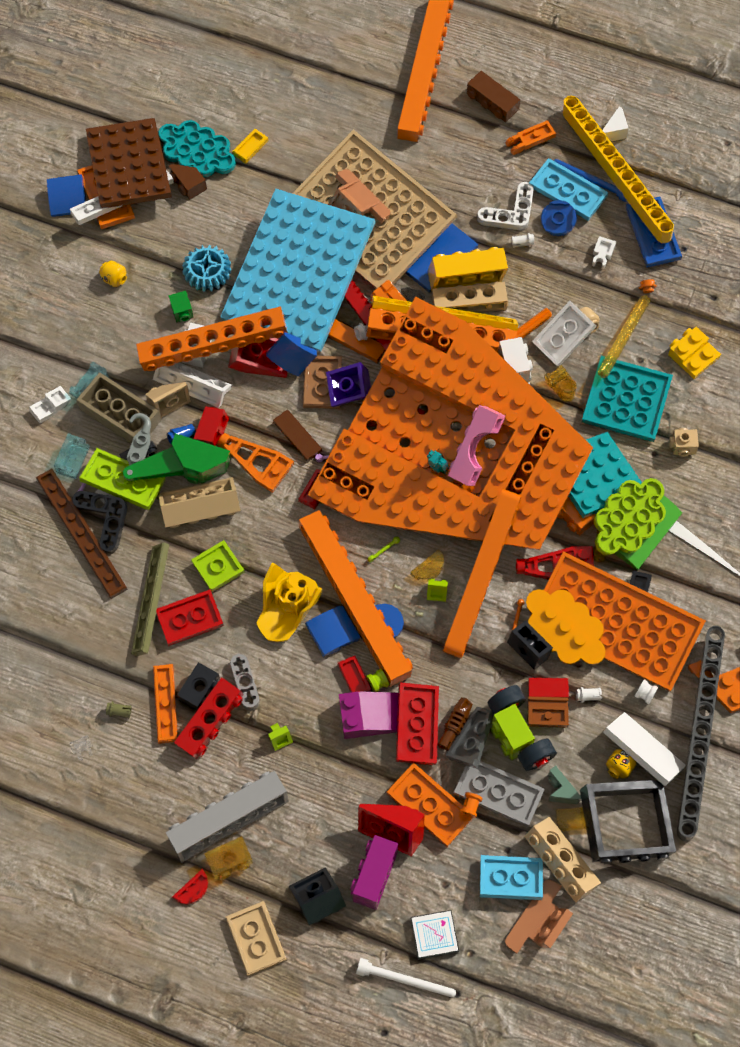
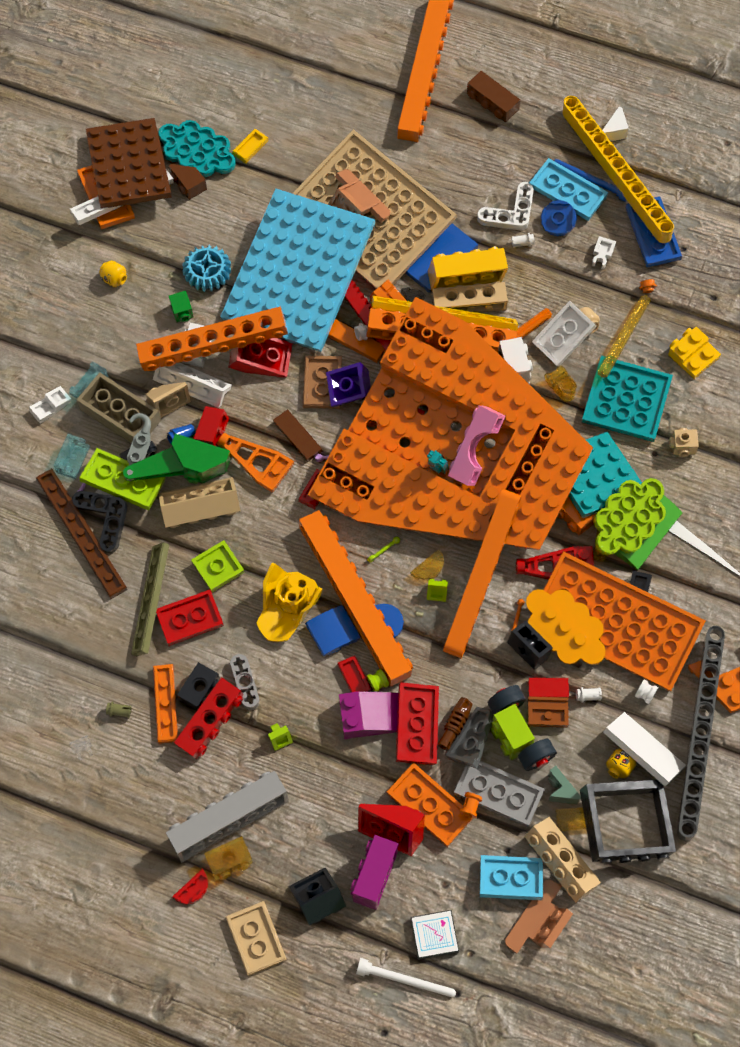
(65, 194): blue slope -> none
(291, 354): blue slope -> none
(531, 137): orange hinge -> none

